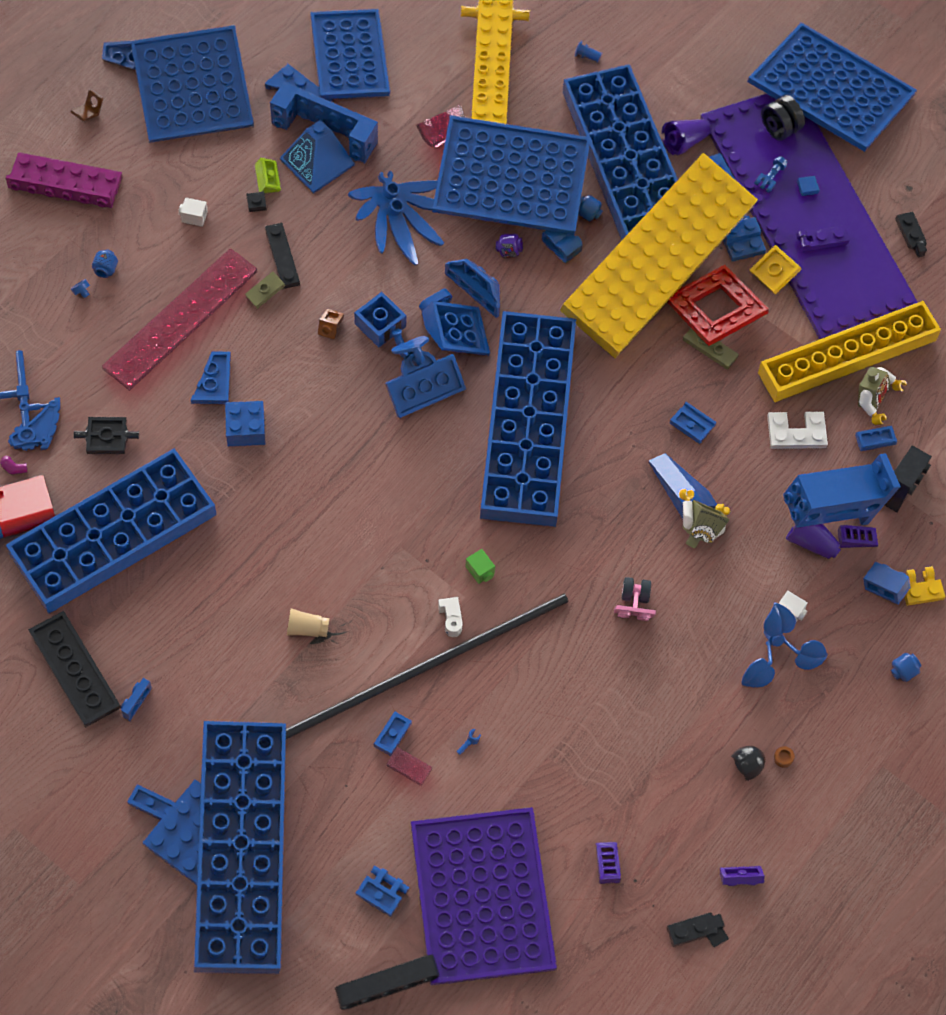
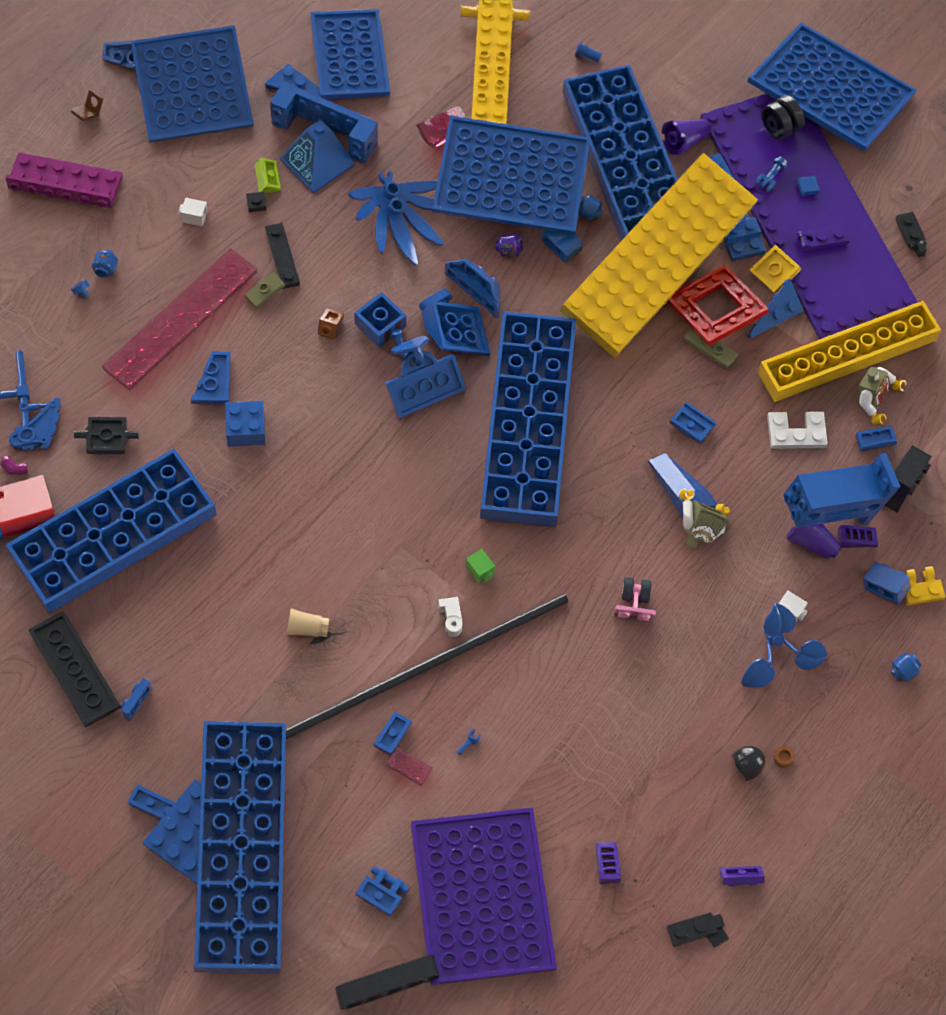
(782, 307): none -> blue wing

